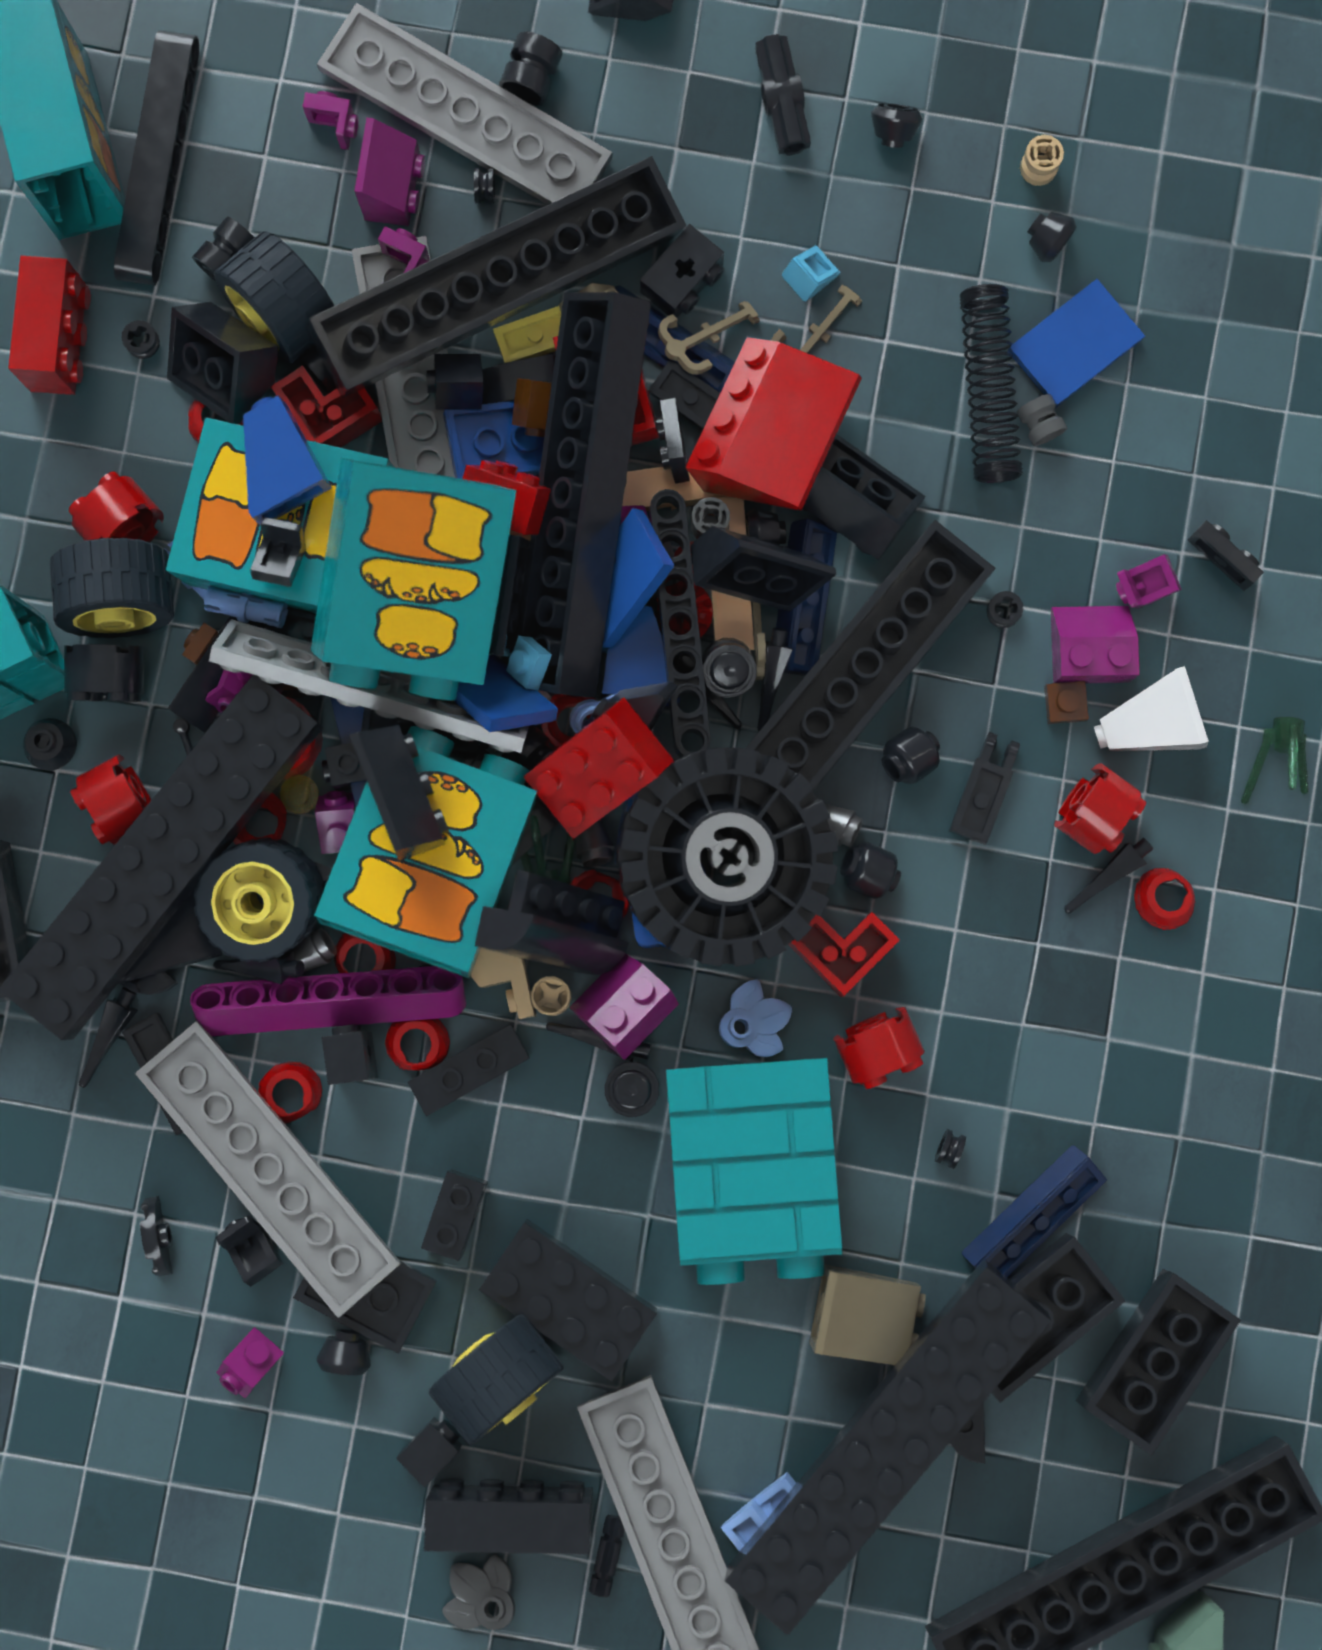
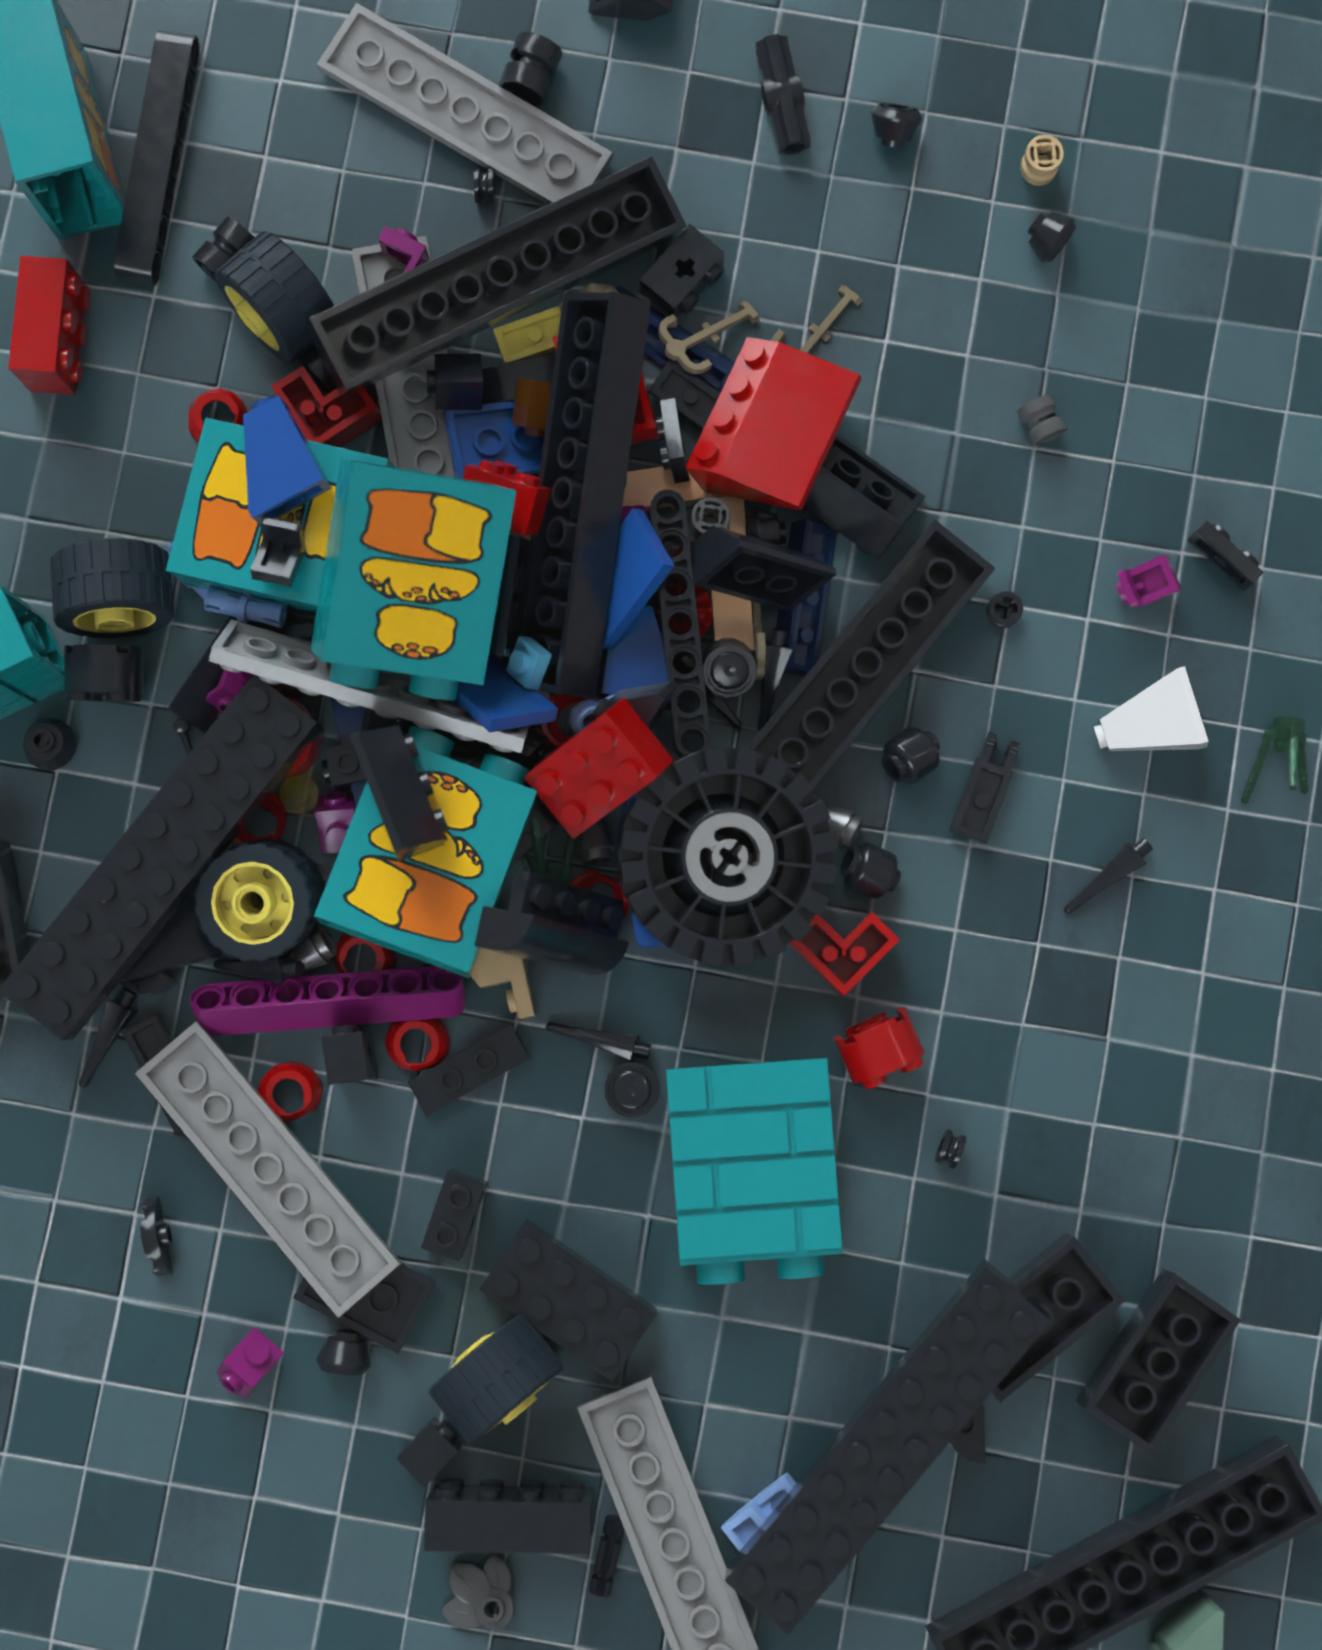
(111, 797): red brick -> none
(116, 511): red brick -> none
(135, 329): black bush -> none
(198, 642): reddish brown plate -> none
(219, 359): black slope -> none
(250, 1249): black bracket -> none
(333, 111): magenta bracket -> none
(388, 174): magenta slope -> none
(551, 996): tan wheel -> none
(625, 1005): magenta slope -> none
(760, 1017): light blue plate -> none
(810, 273): medium azure slope -> none
(865, 1316): dark tan slope -> none
(1008, 469): black piece -> none
(1036, 1212): dark blue slope -> none
(1066, 702): reddish brown plate -> none
(1076, 342): blue tile -> none
(1094, 644): magenta slope -> none
(1100, 810): red brick -> none
(1151, 911): red piece -> none

